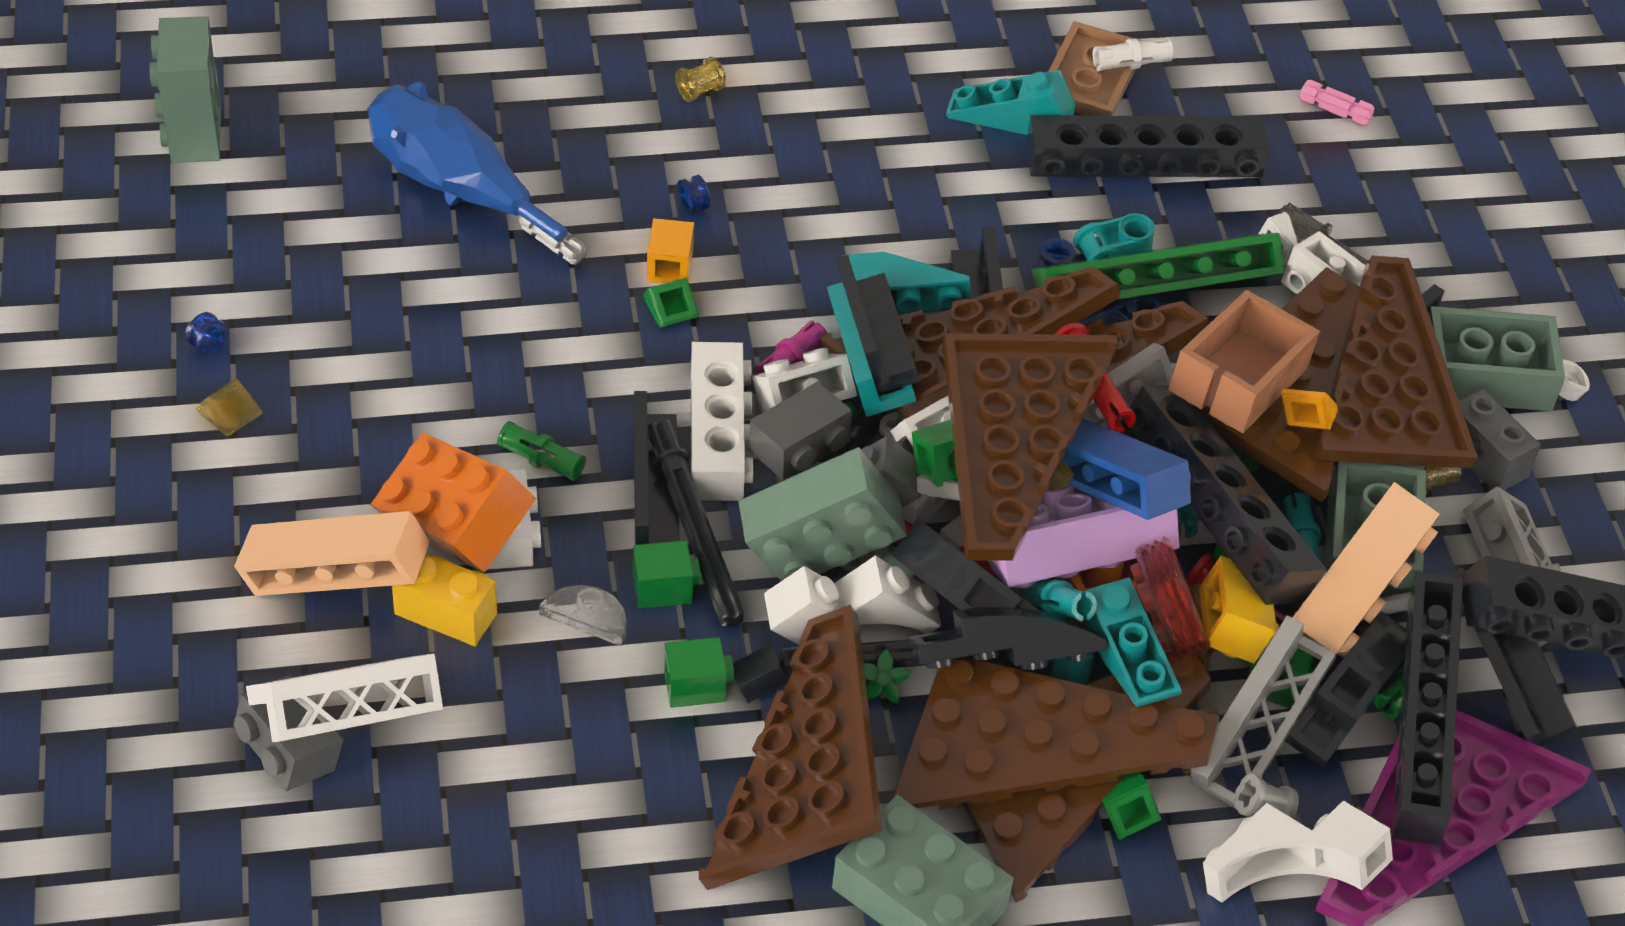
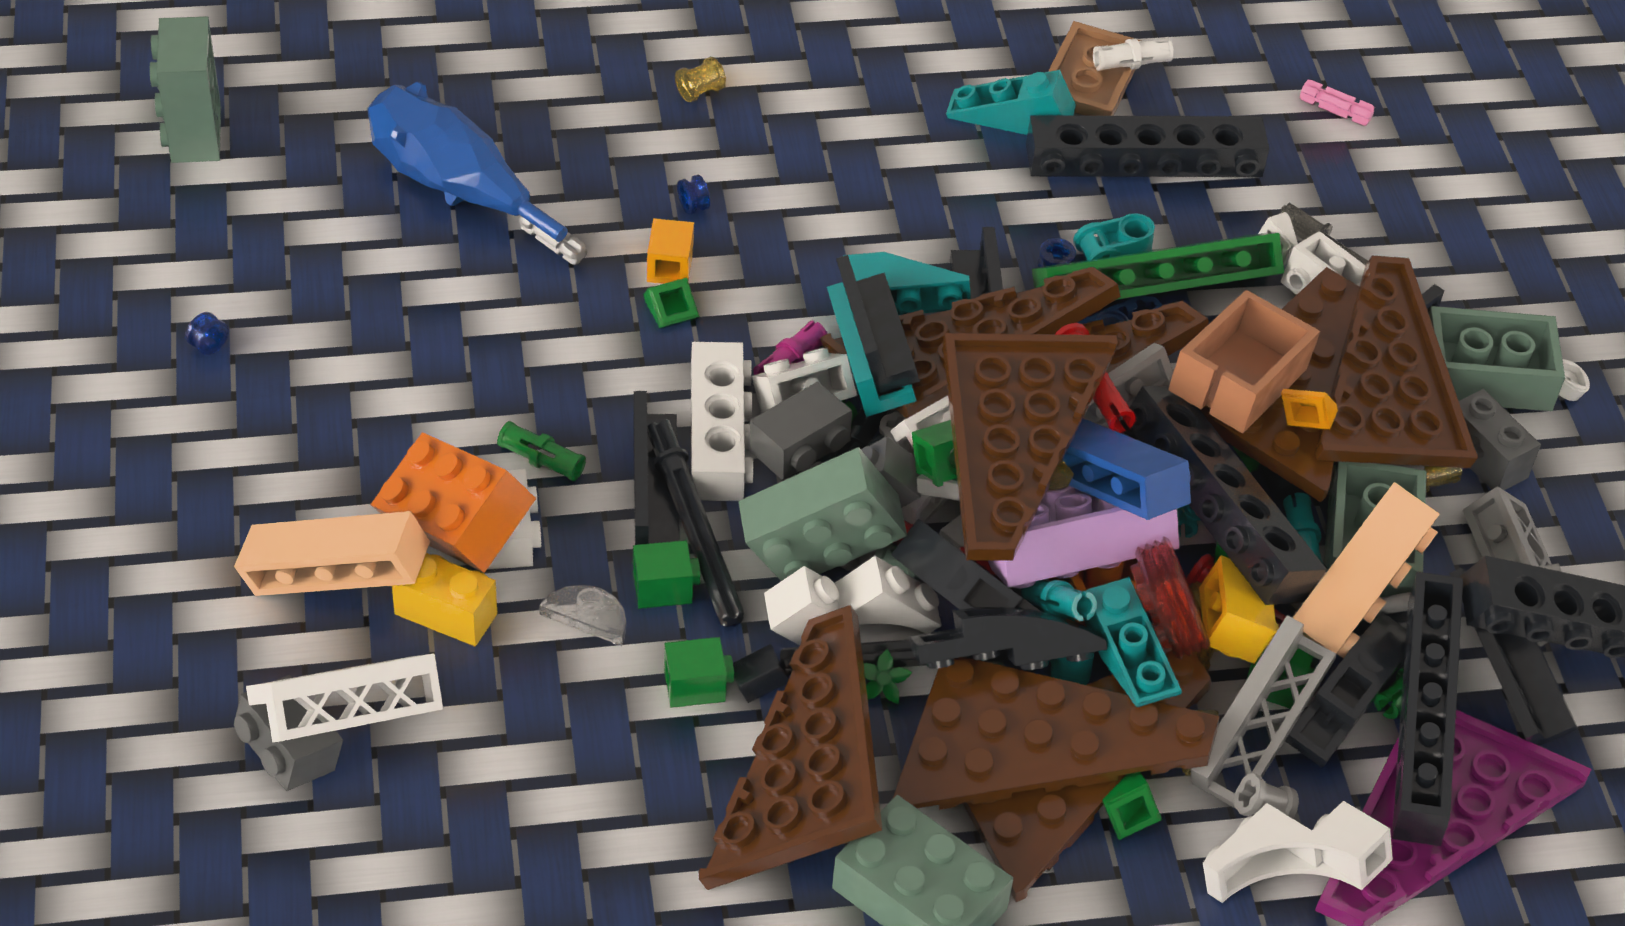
(229, 408): clear yellow slope -> none

